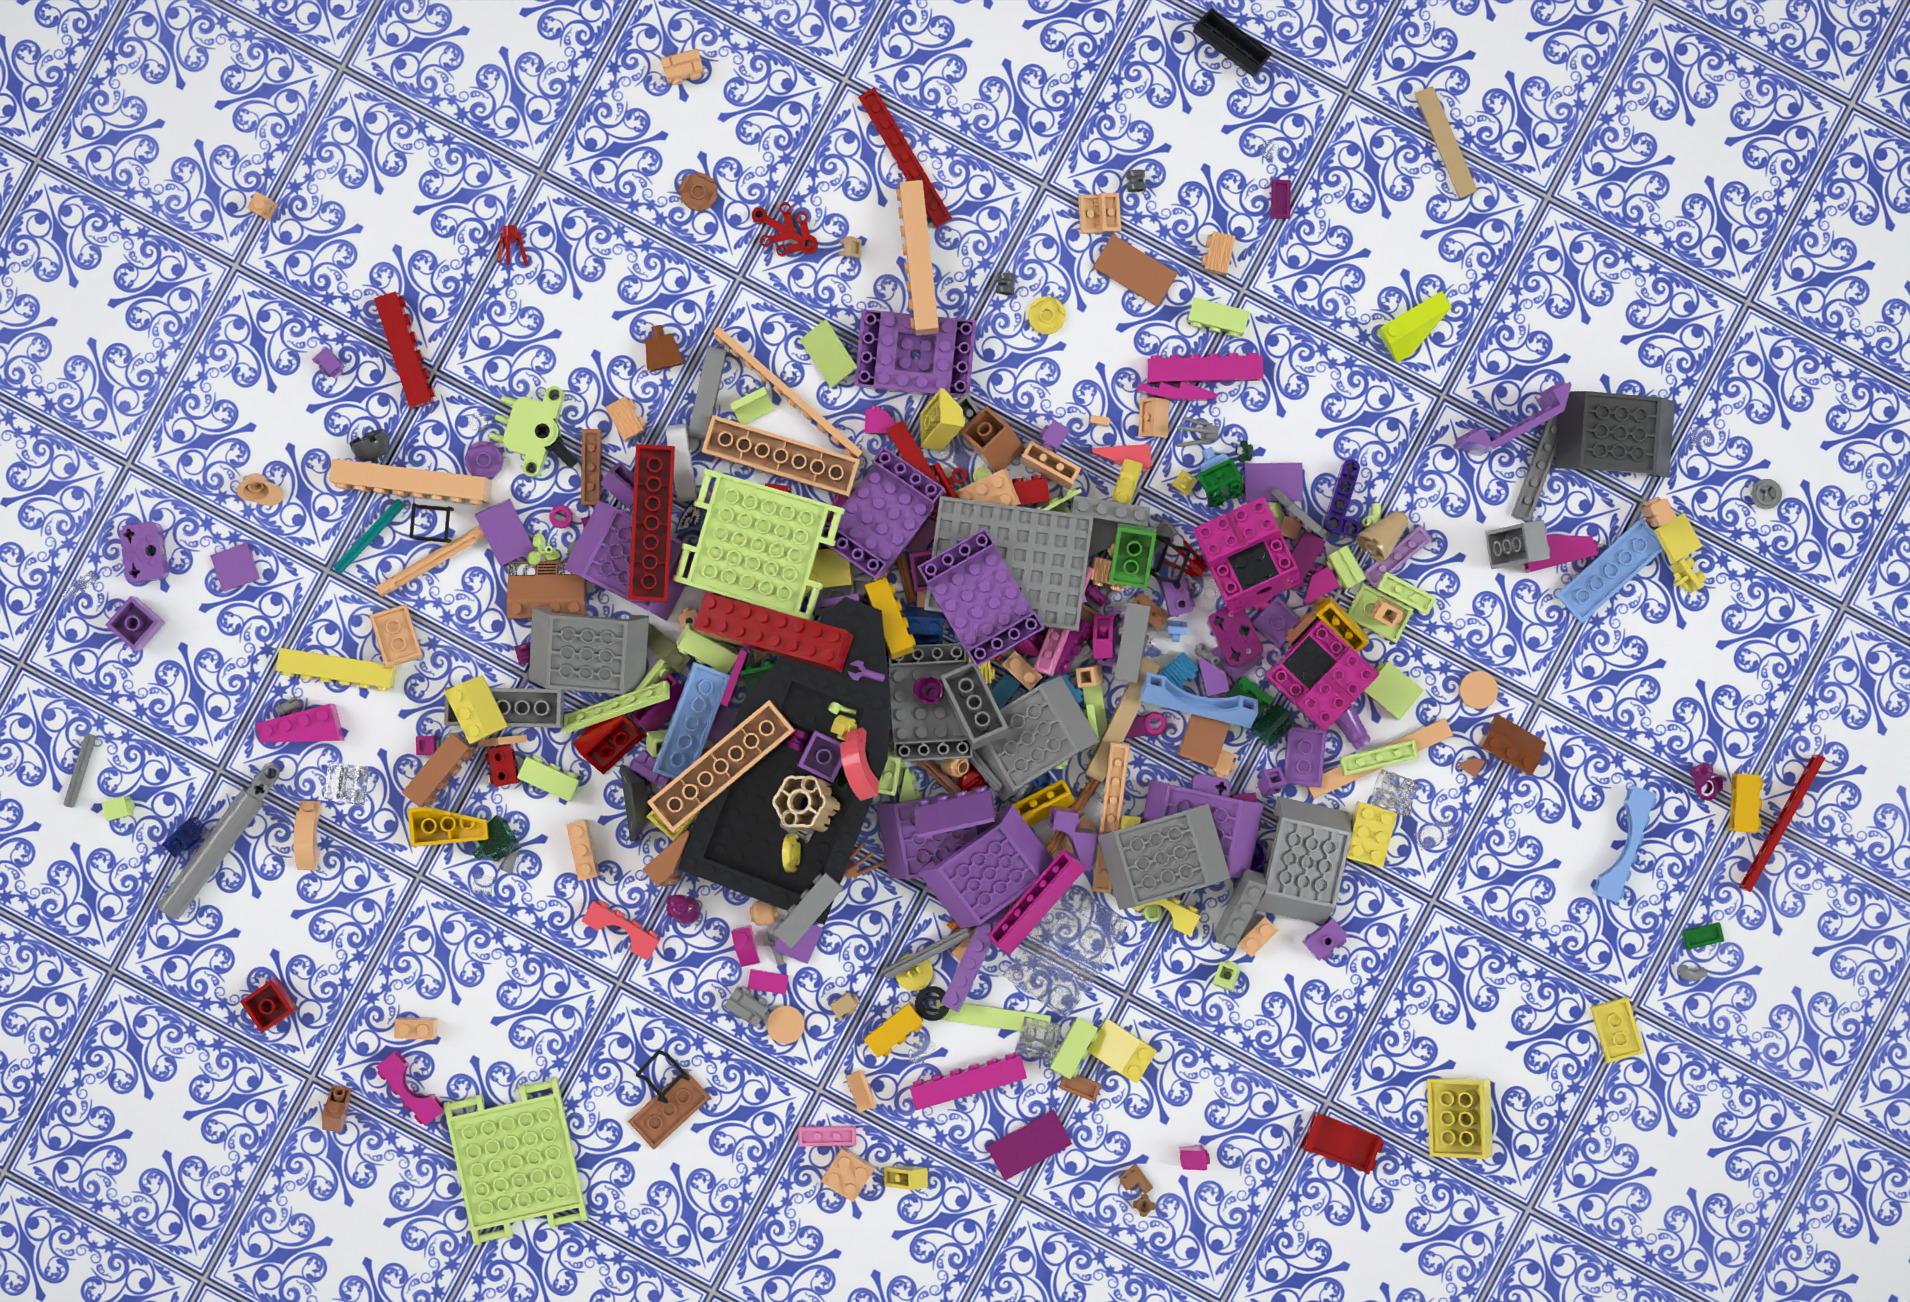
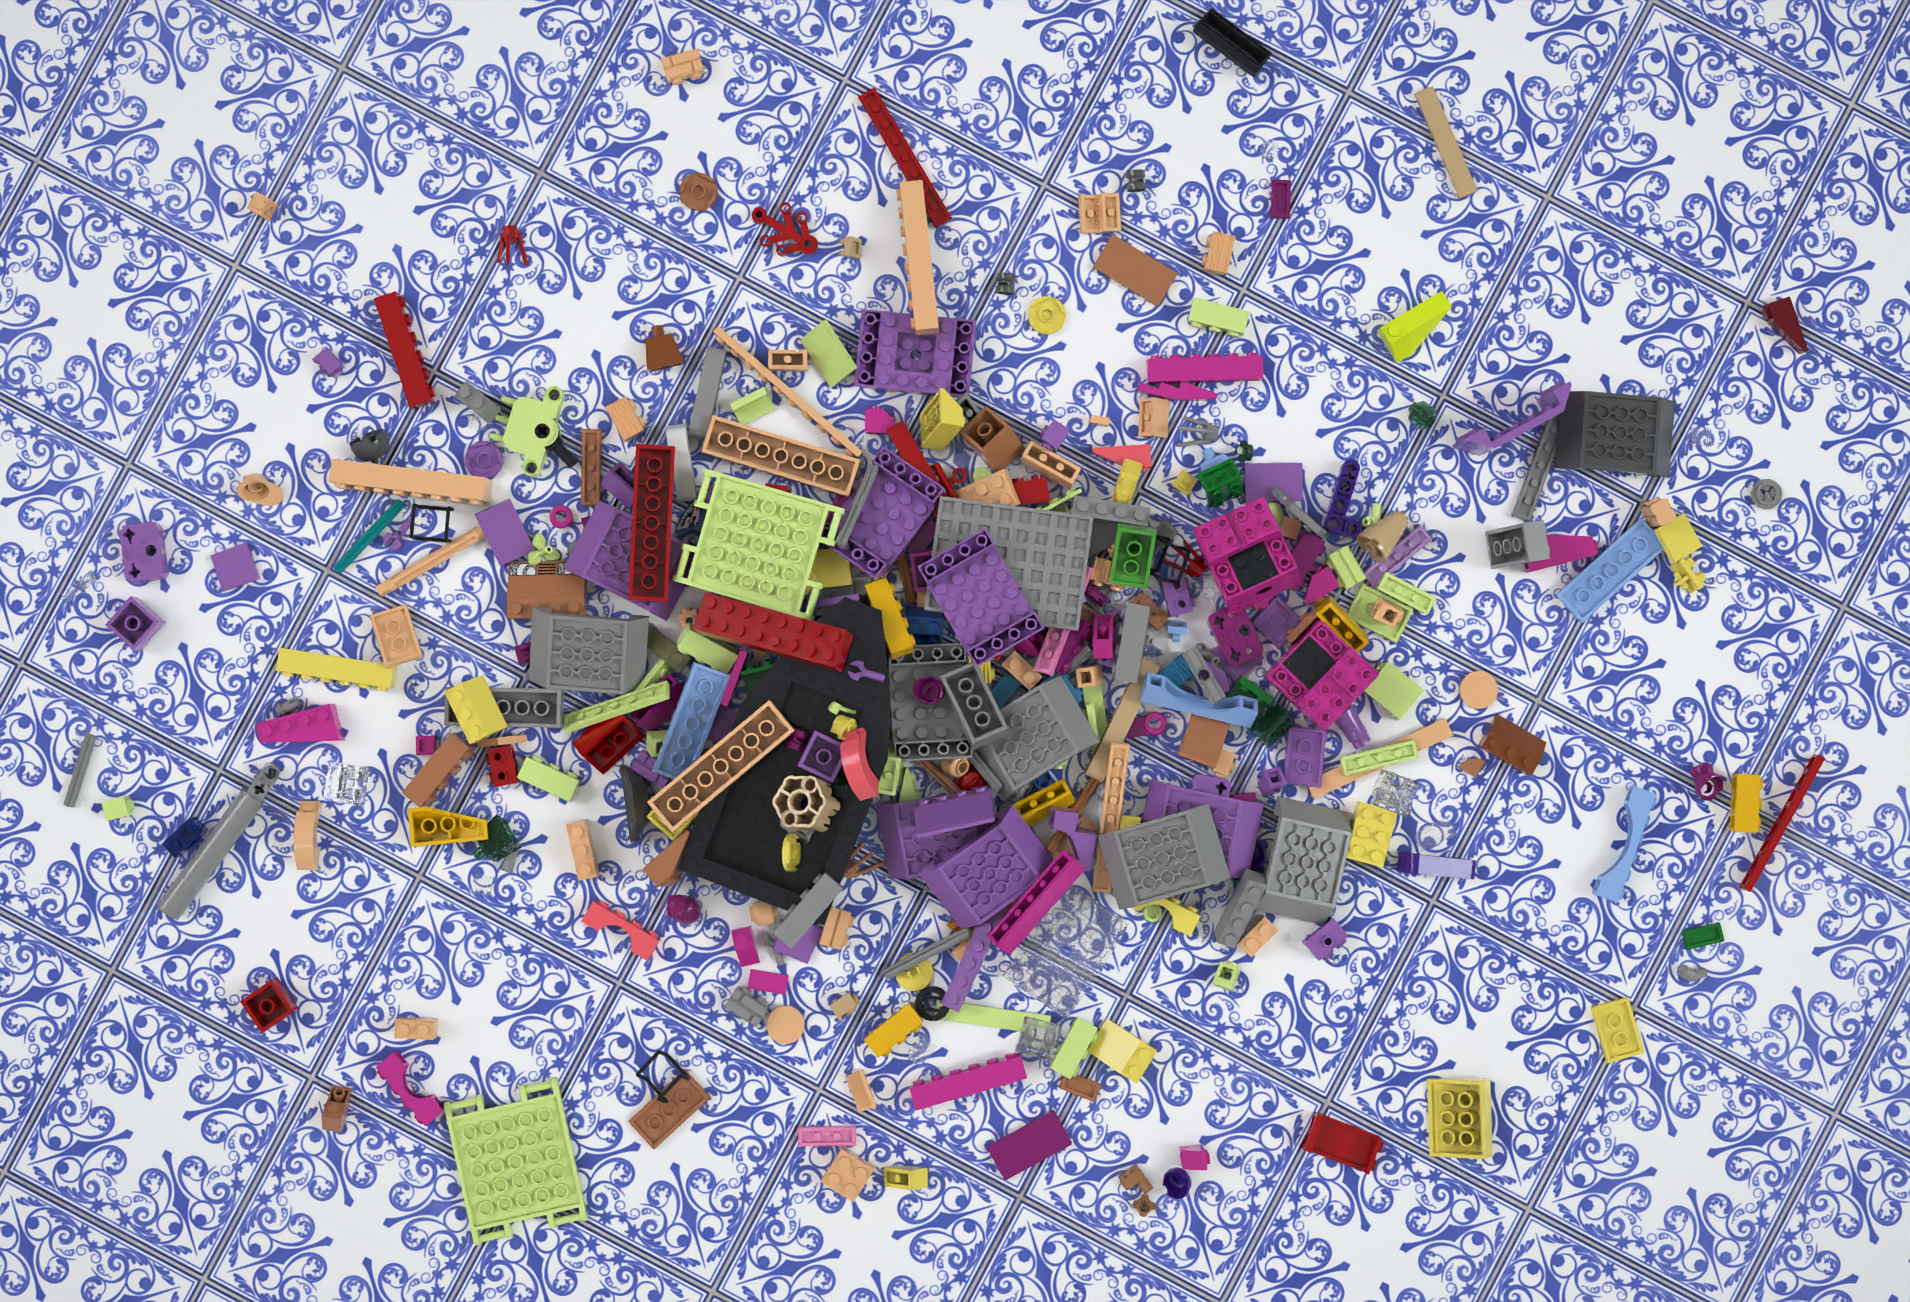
(398, 535): none -> medium lavender bar
(477, 402): none -> light grey brick
(788, 360): none -> light nougat brick
(836, 927): none -> light nougat brick
(856, 505): none -> light grey axle
(1177, 1182): none -> dark purple hair
(1210, 686): none -> light grey piece
(1422, 415): none -> clear green head
(1436, 865): none -> beam
(1784, 321): none -> dark red slope

